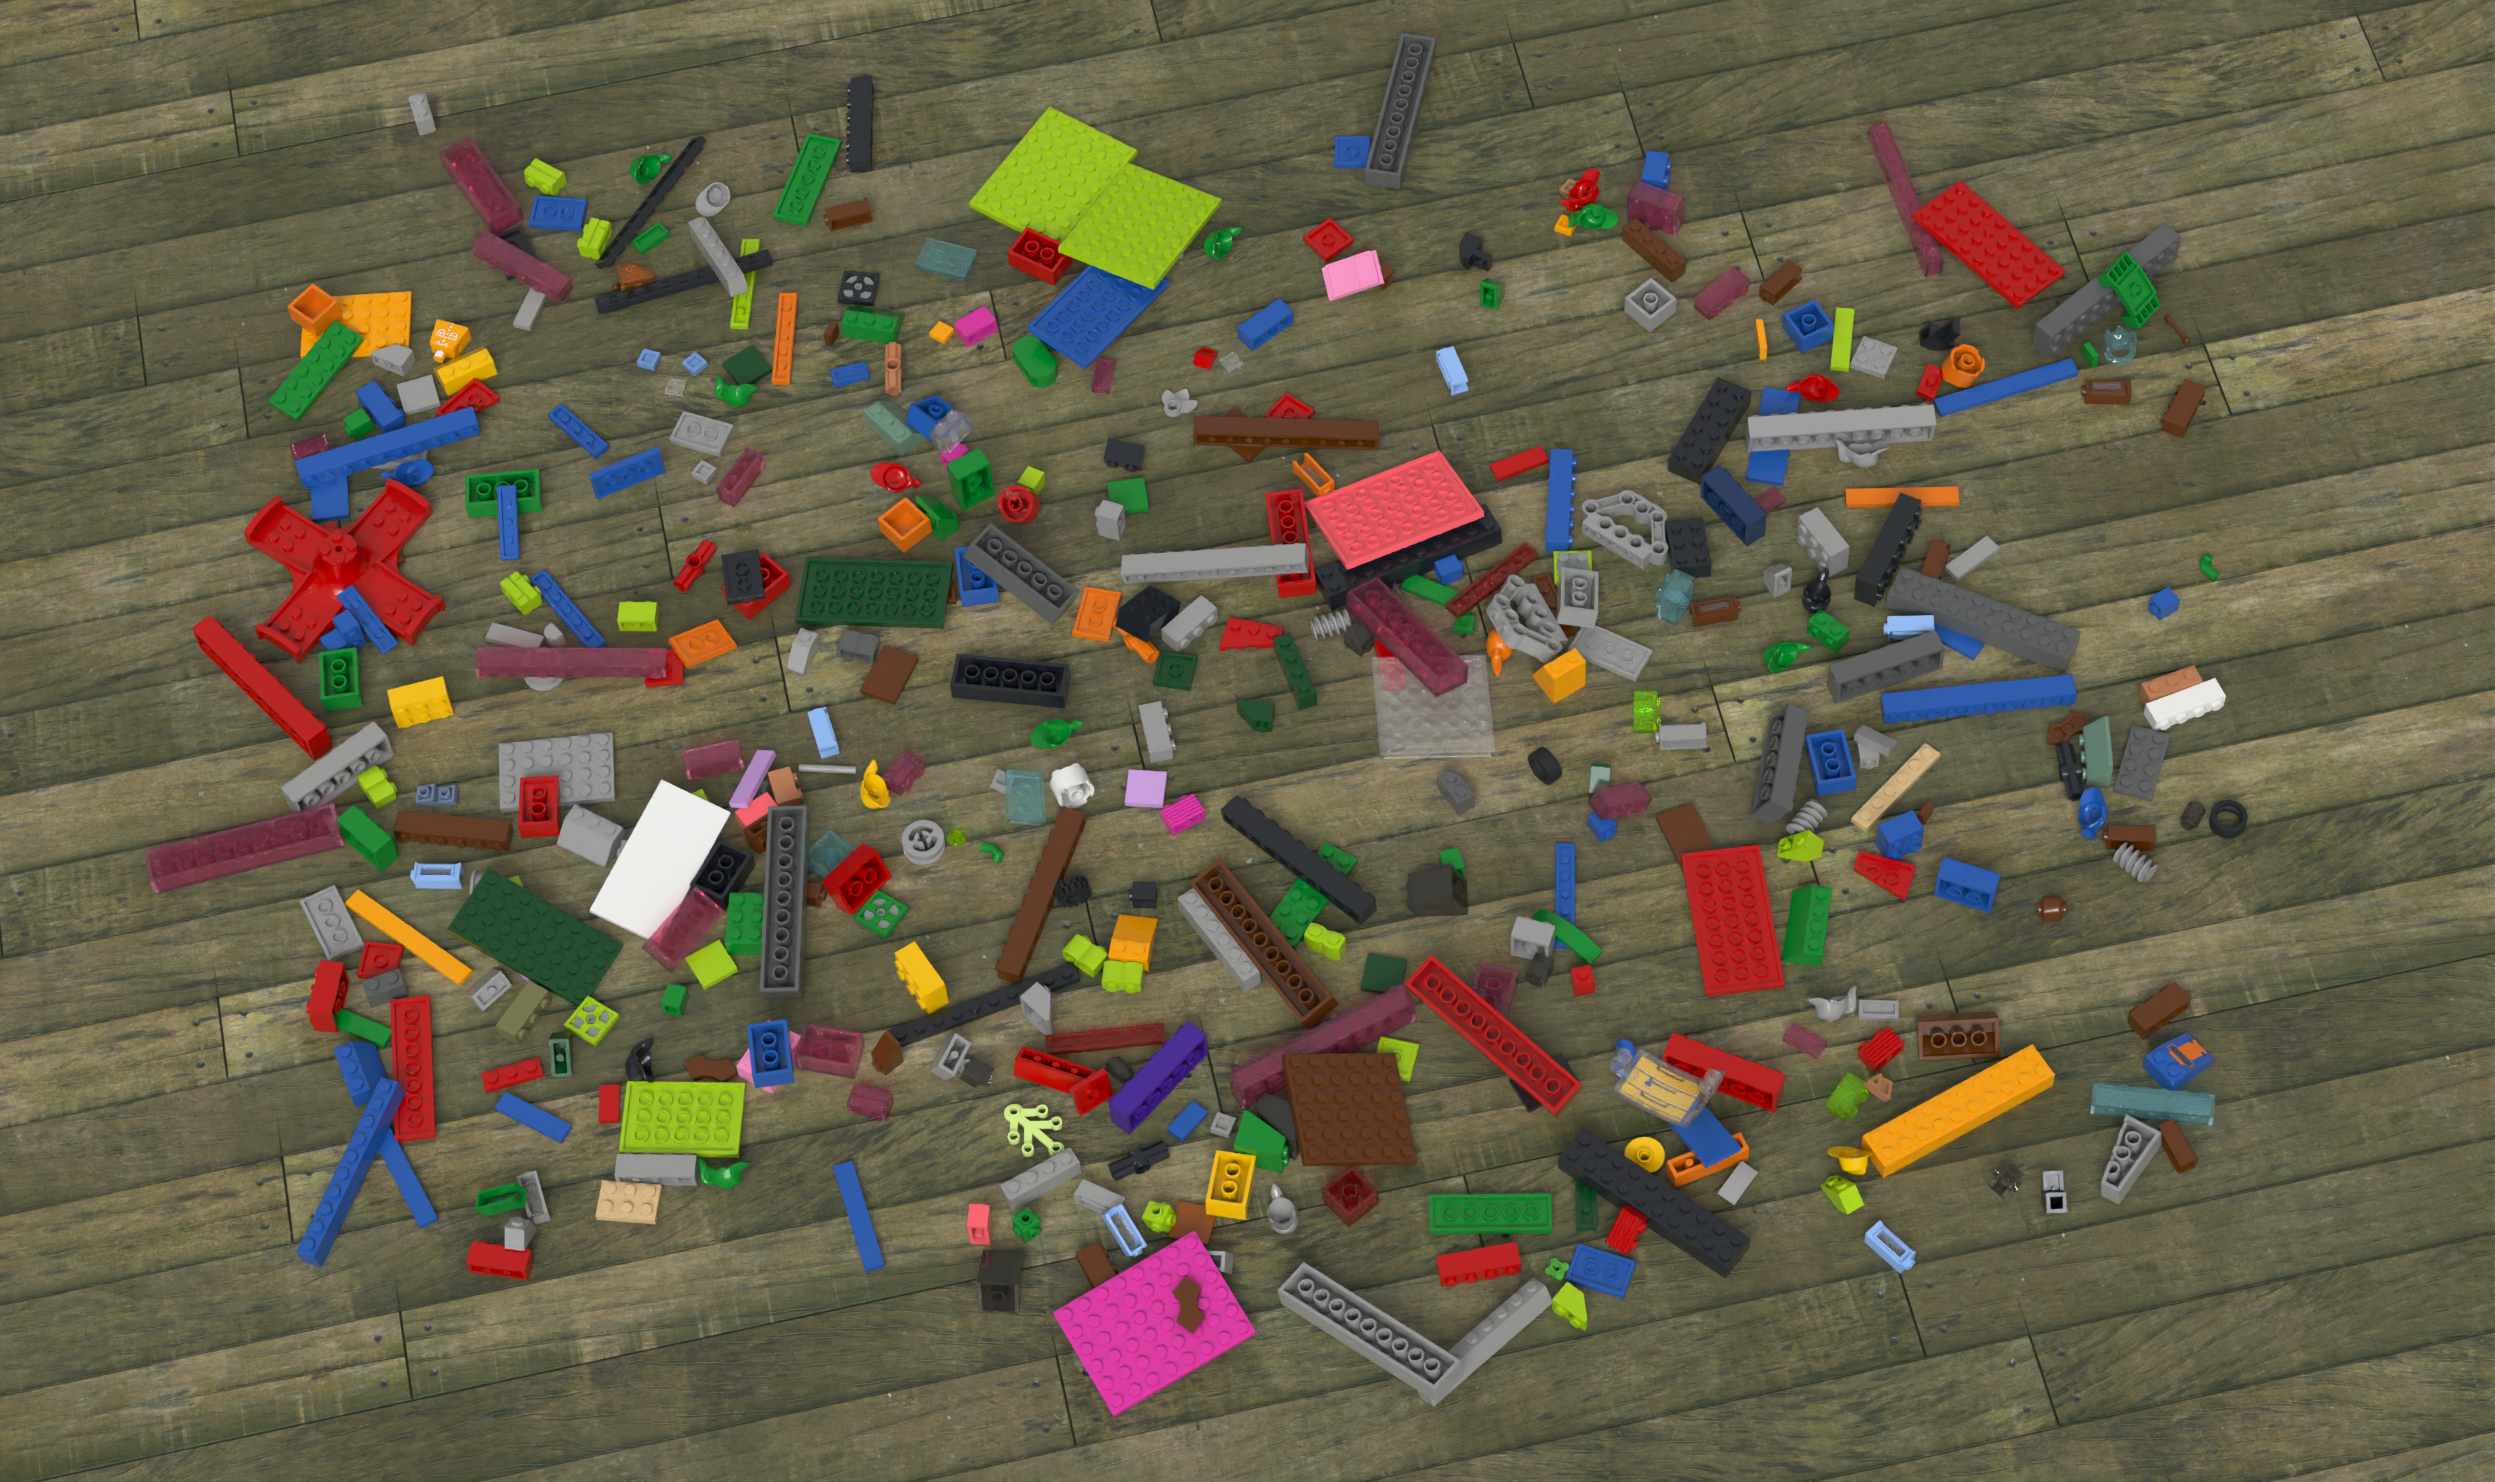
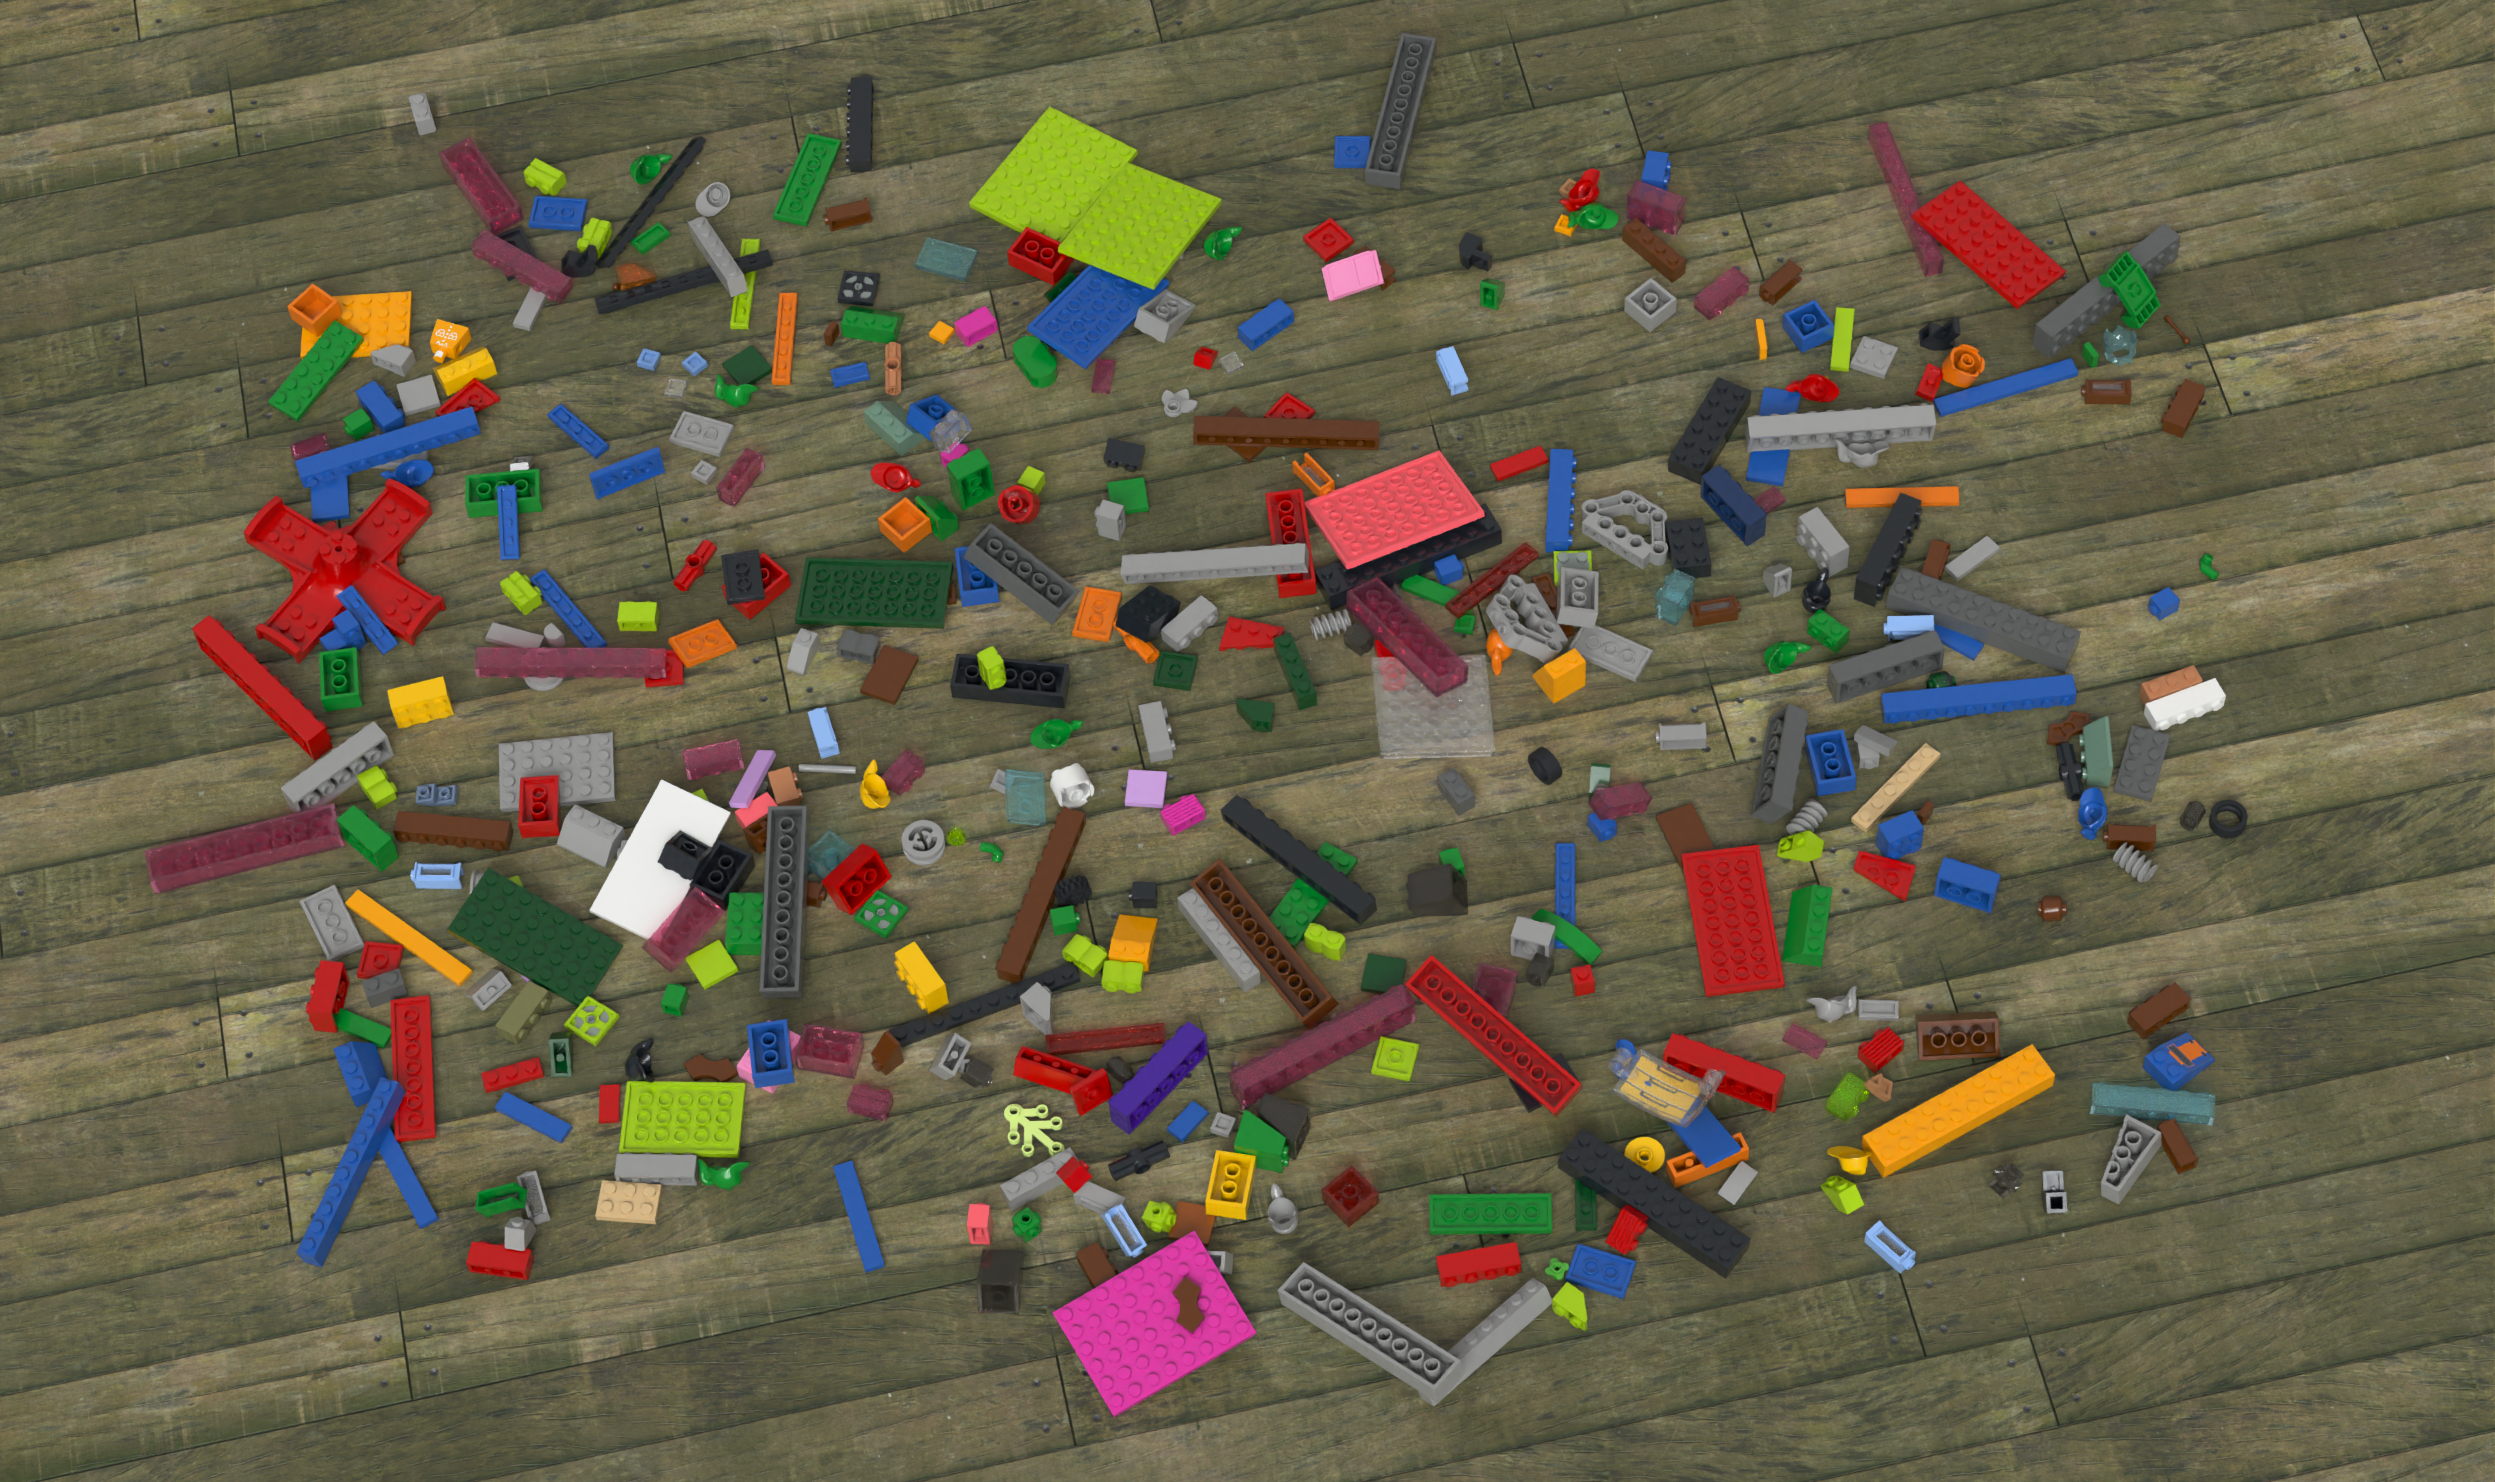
(521, 463): none -> light grey plate
(578, 264): none -> black brick
(684, 855): none -> black slope
(991, 668): none -> lime brick
(1060, 286): none -> dark green plate
(1064, 920): none -> green brick
(1074, 1174): none -> red brick
(1163, 315): none -> light grey slope
(1349, 1109): reddish brown plate -> none
(1645, 712): clear neon green brick -> none
(1940, 680): none -> dark green head

